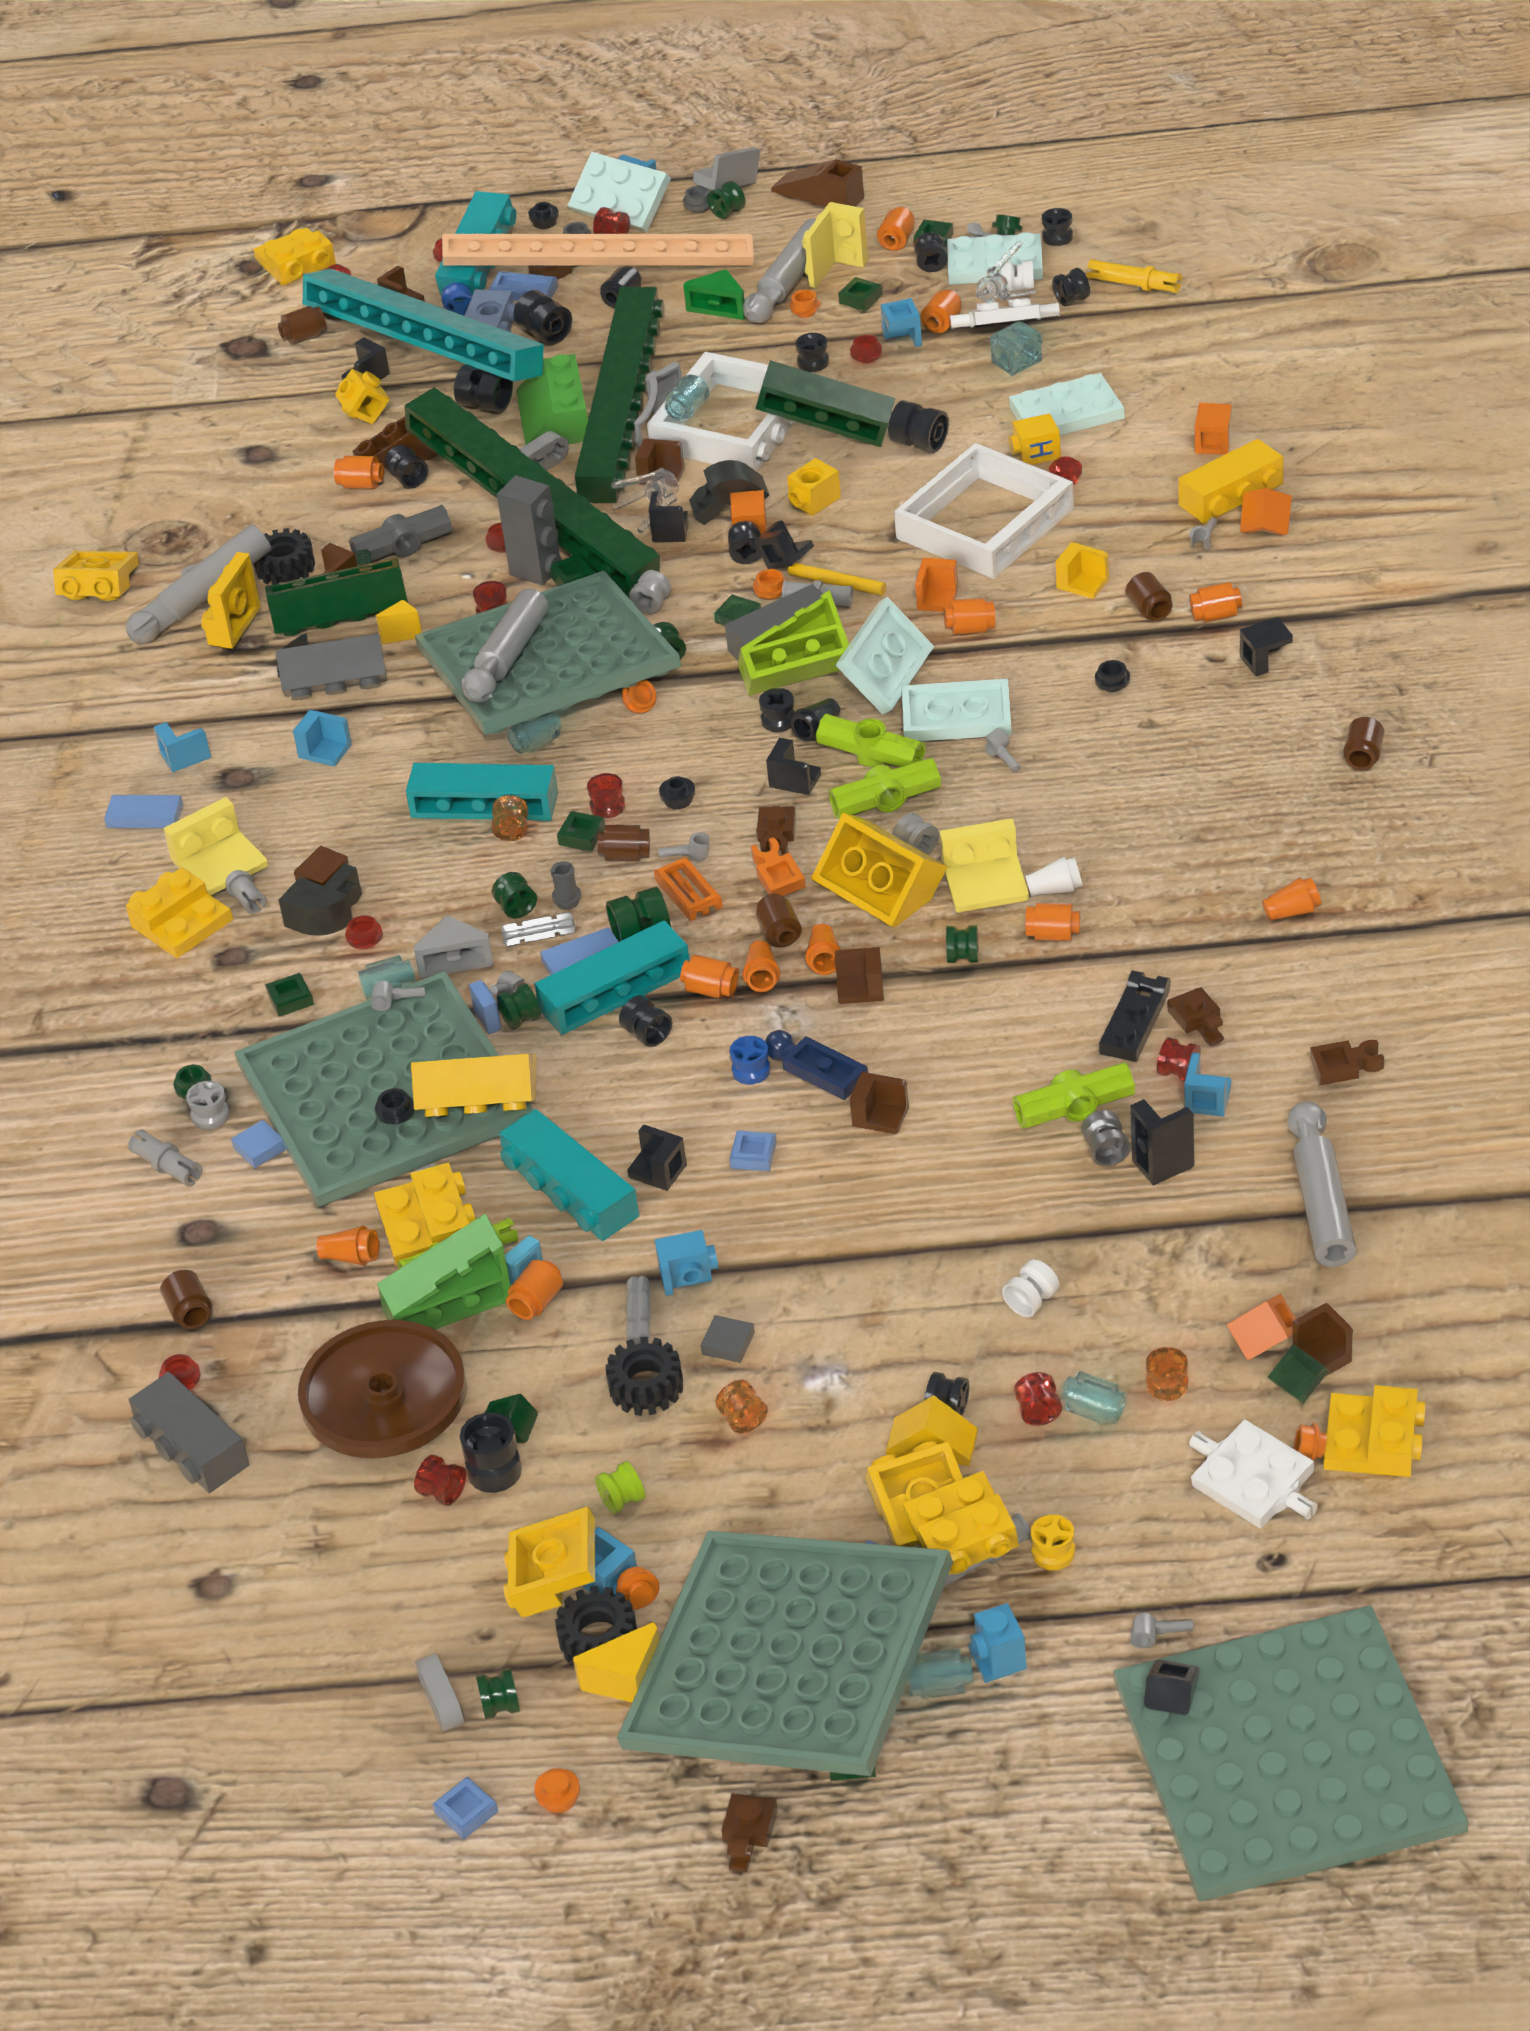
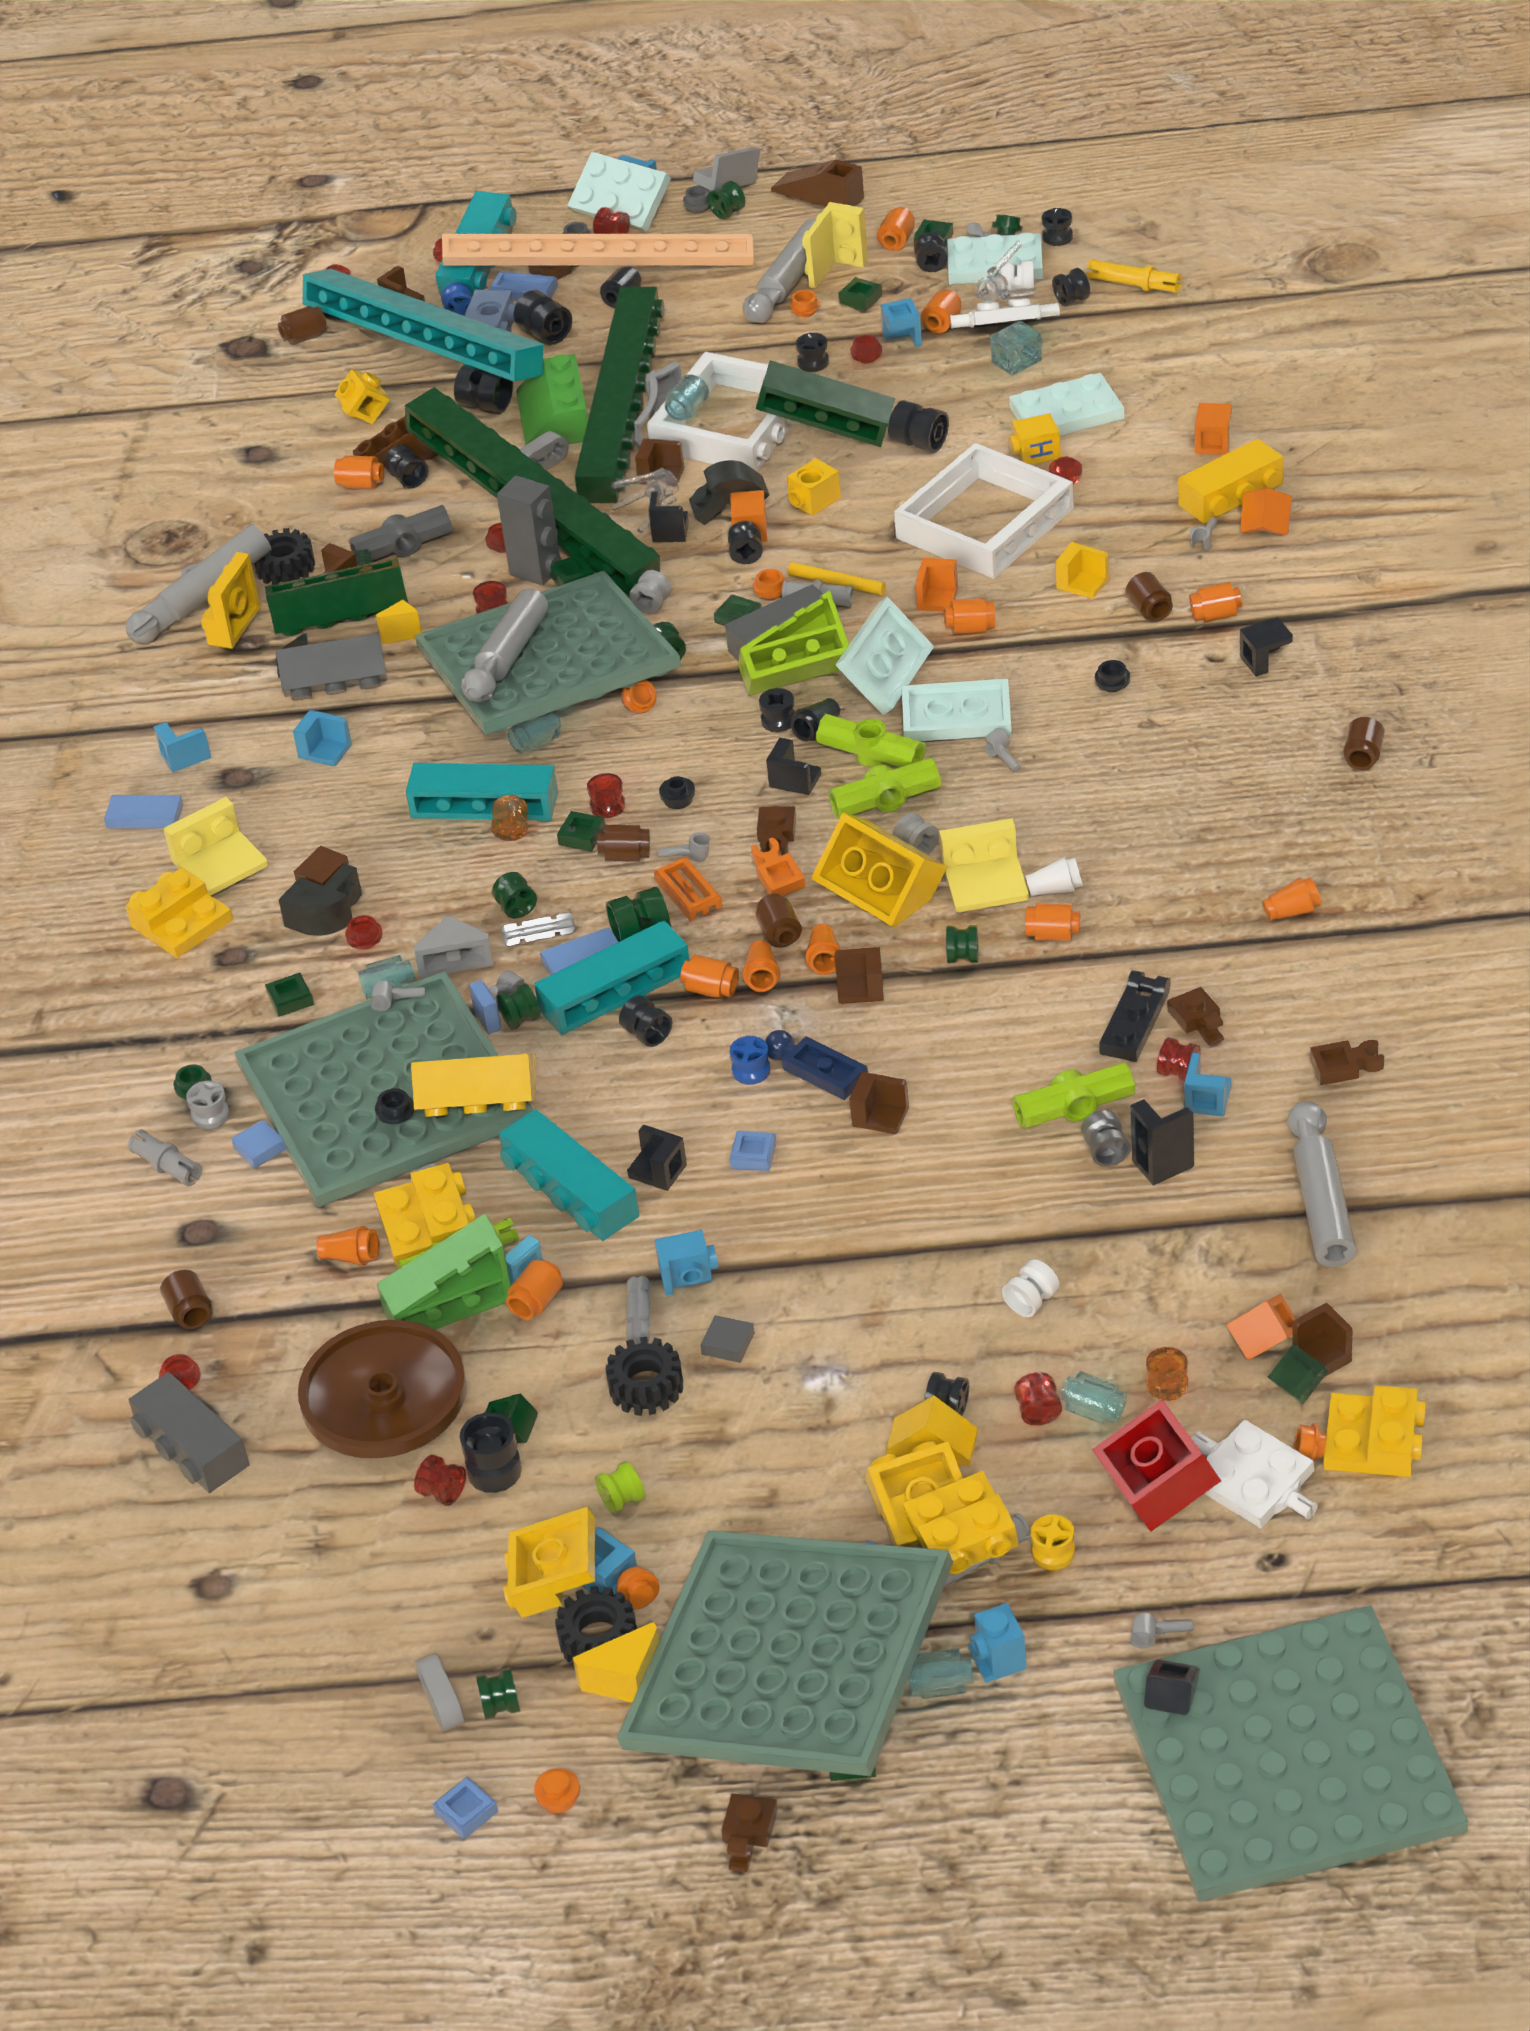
(94, 574): yellow plate -> none
(240, 885): light grey pin -> none
(295, 255): yellow plate -> none
(371, 358): black panel -> none
(543, 215): black plate -> none
(565, 893): dark grey pin -> none
(715, 295): green slope -> none
(741, 1406): clear orange wheel -> none
(779, 548): black panel -> none
(1156, 1465): none -> red brick

